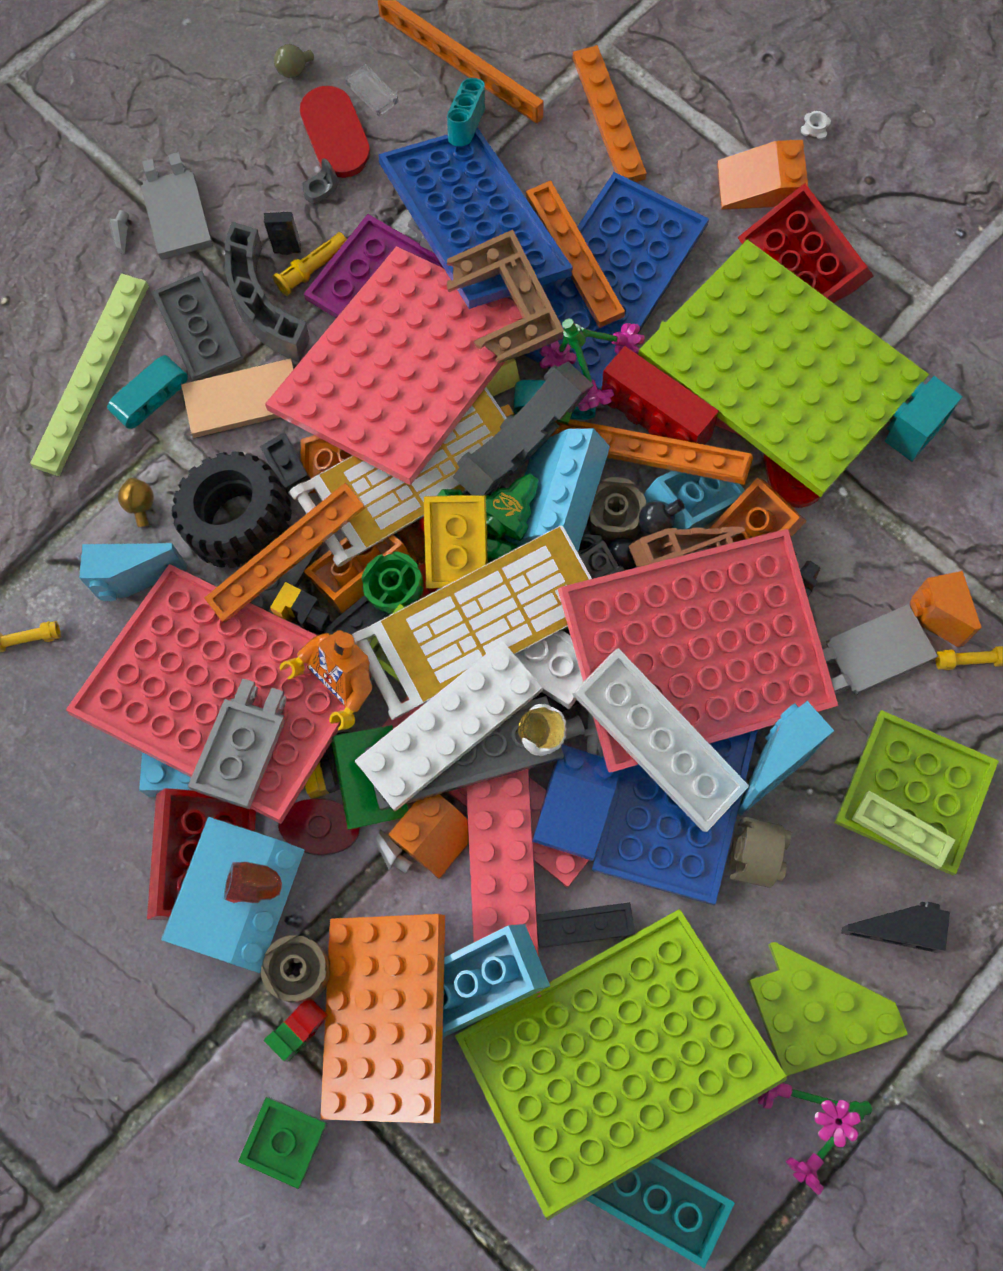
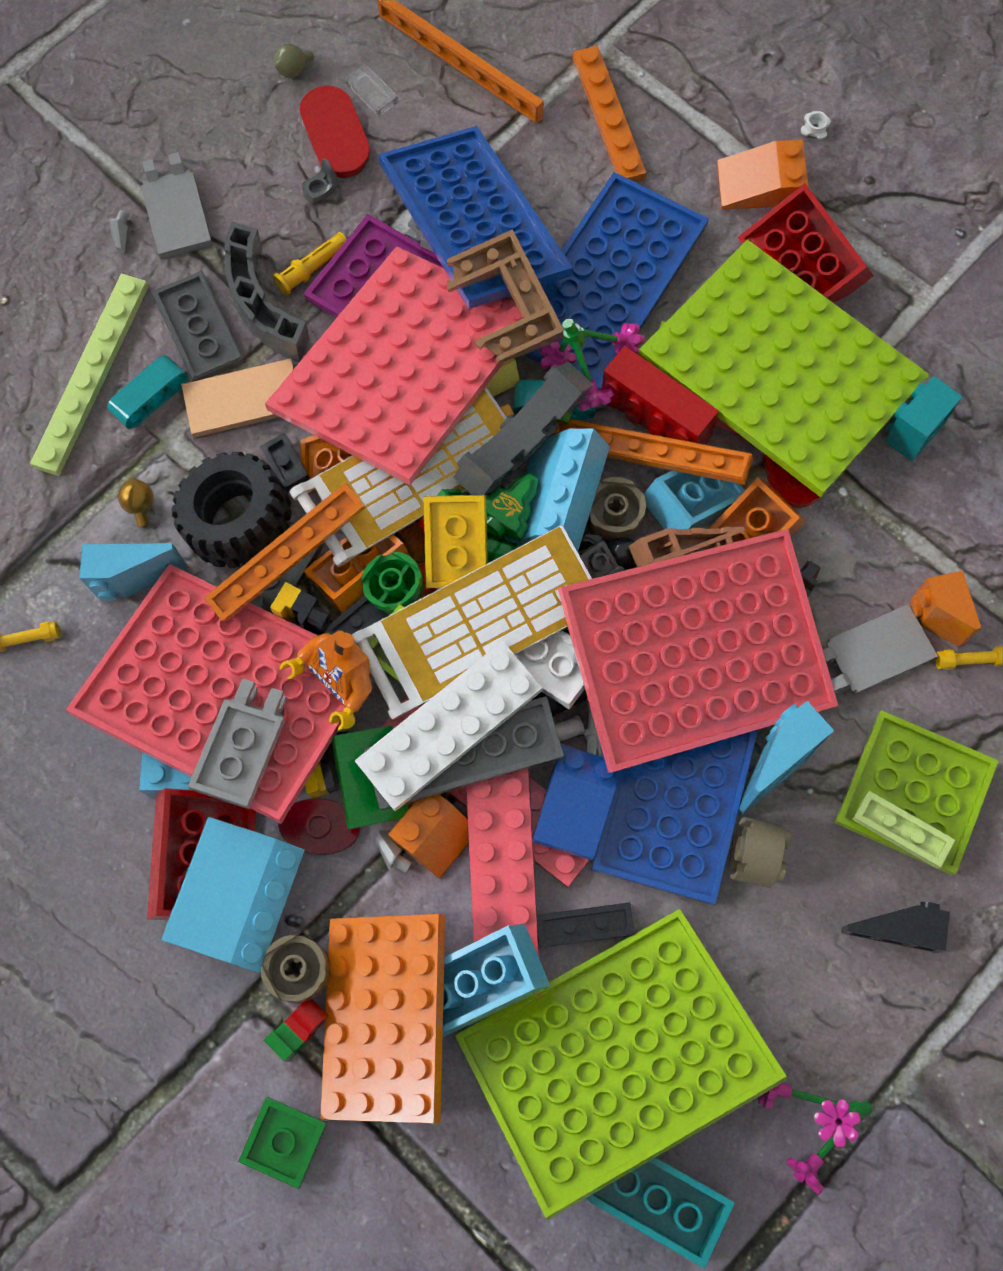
(251, 883): clear red rock -> none
(282, 232): black plate -> none
(466, 112): teal beam -> none
(542, 729): clear yellow hair -> none
(586, 272): orange plate -> none
(658, 515): black piece -> none
(660, 740): white plate -> none
(819, 1013): lime wing -> none

